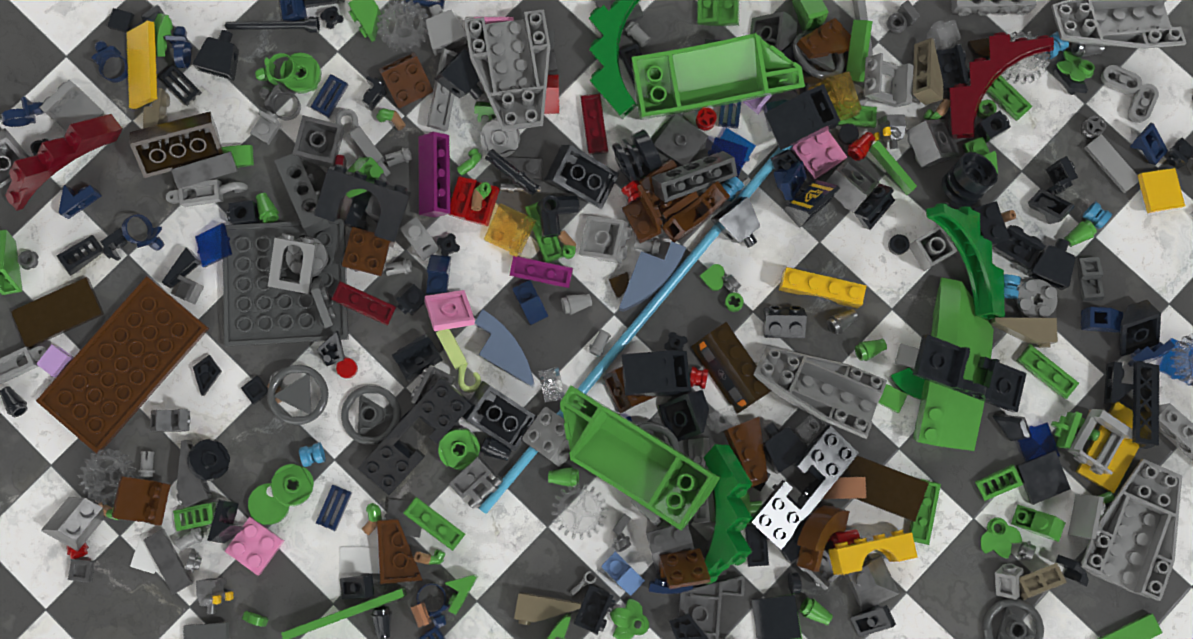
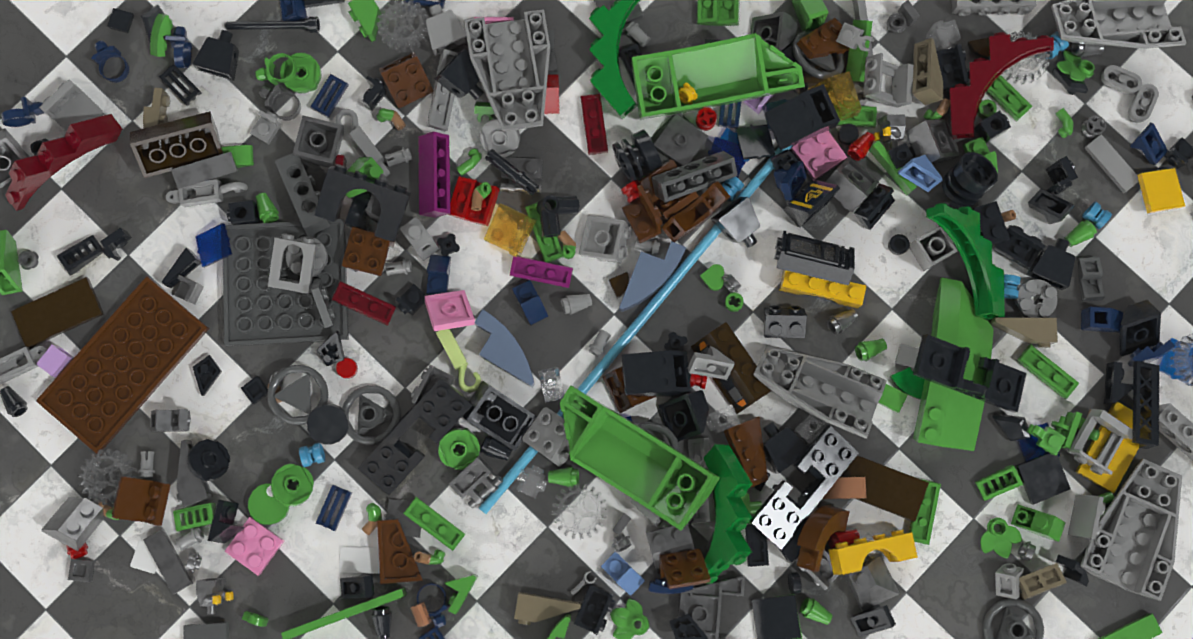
(73, 204): dark blue slope -> none
(141, 65): yellow tile -> none
(152, 240): dark blue piece -> none
(328, 424): none -> black tile
(332, 11): black plate -> none
(416, 357): black bracket -> none
(532, 481): none -> clear brick
(581, 176): black slope -> none
(687, 94): none -> yellow plate
(712, 364): none -> light grey slope
(755, 142): none -> black piece
(815, 258): none -> door
(852, 37): none -> light grey plate
(900, 155): none -> black bracket
(921, 173): none -> medium blue slope
(1047, 438): none -> bright green plate
(1067, 123): none -> bright green arm

